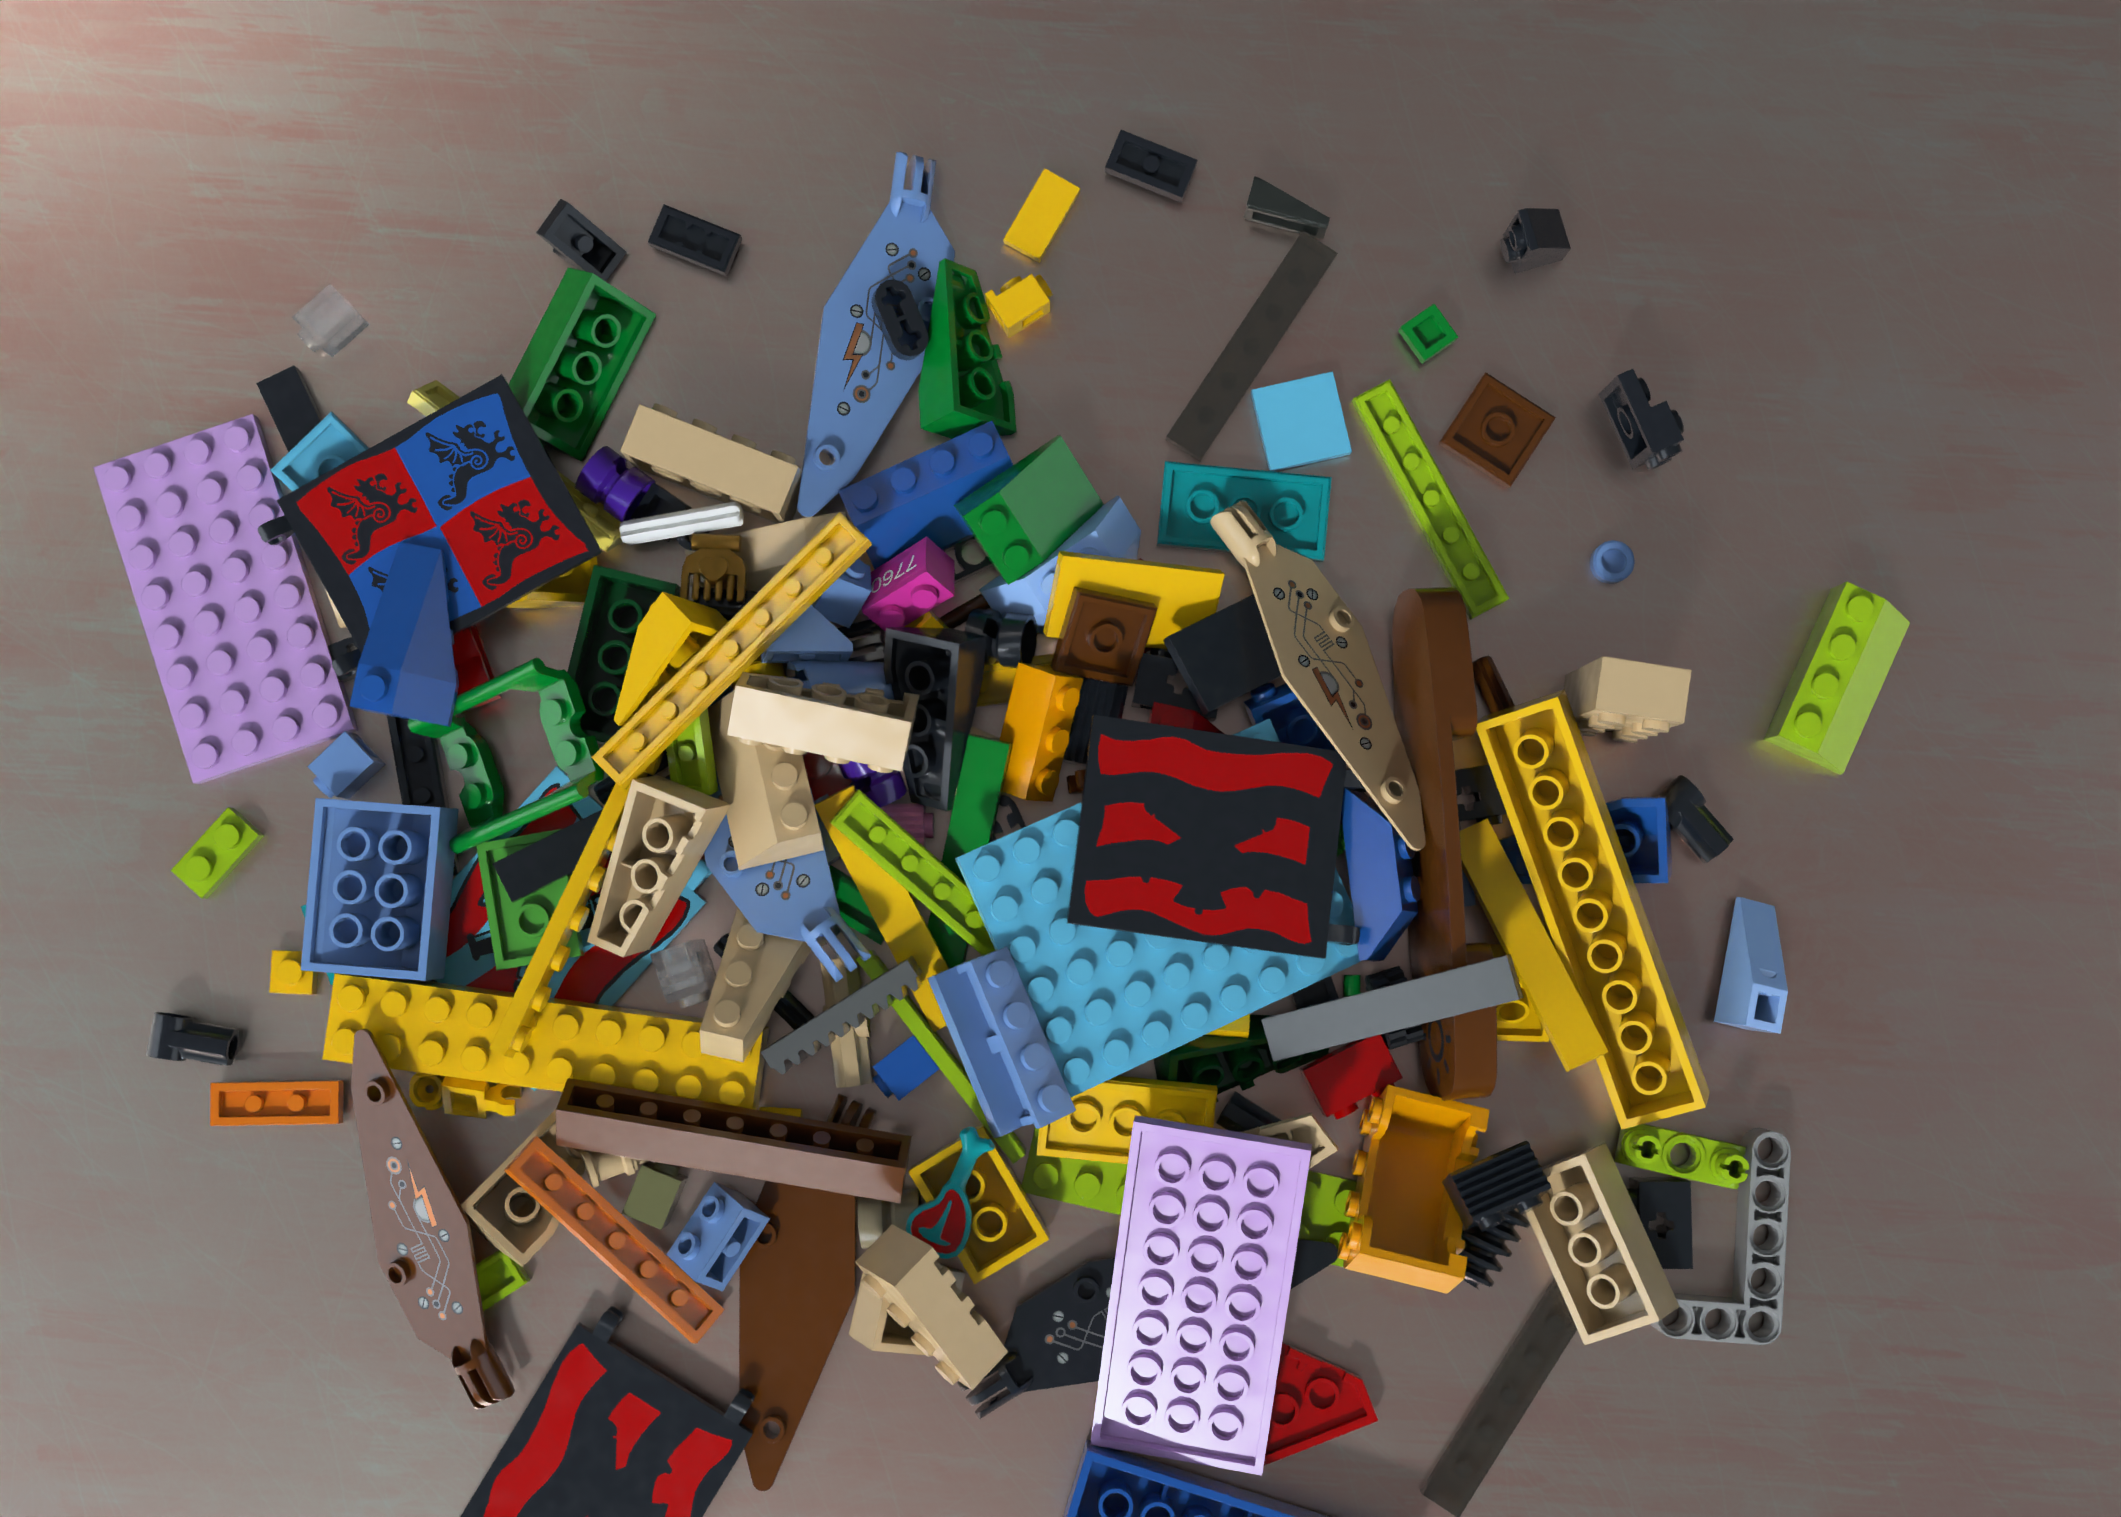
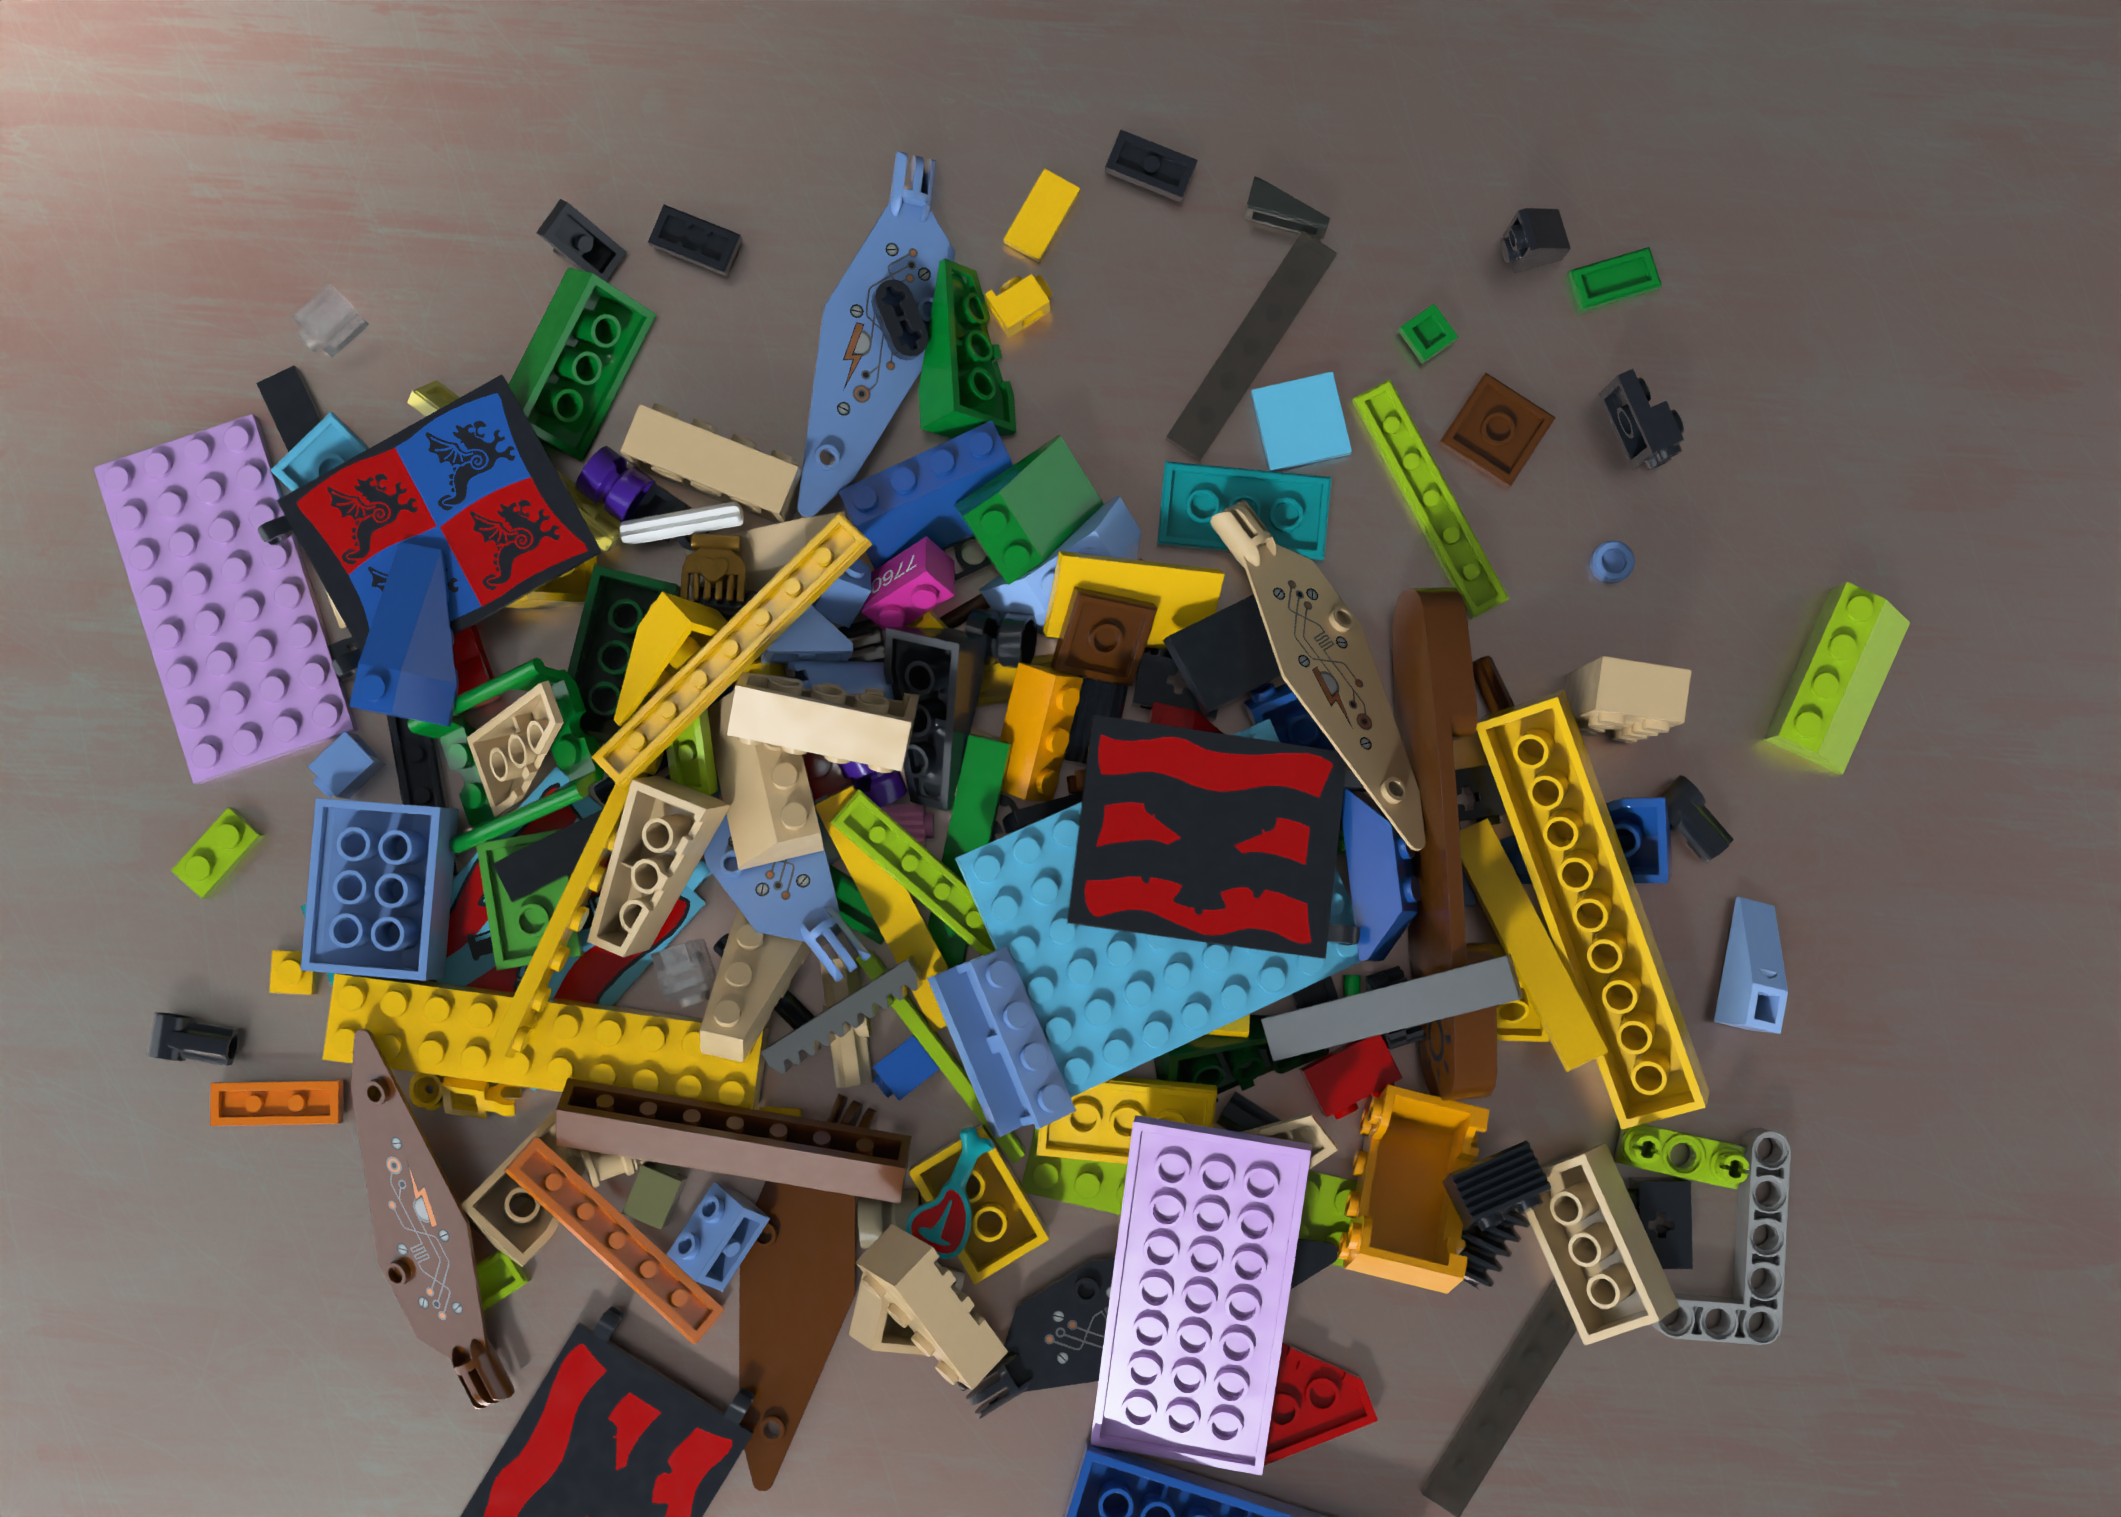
(514, 746): none -> tan wedge
(1026, 816): none -> black plate
(1614, 279): none -> green tile

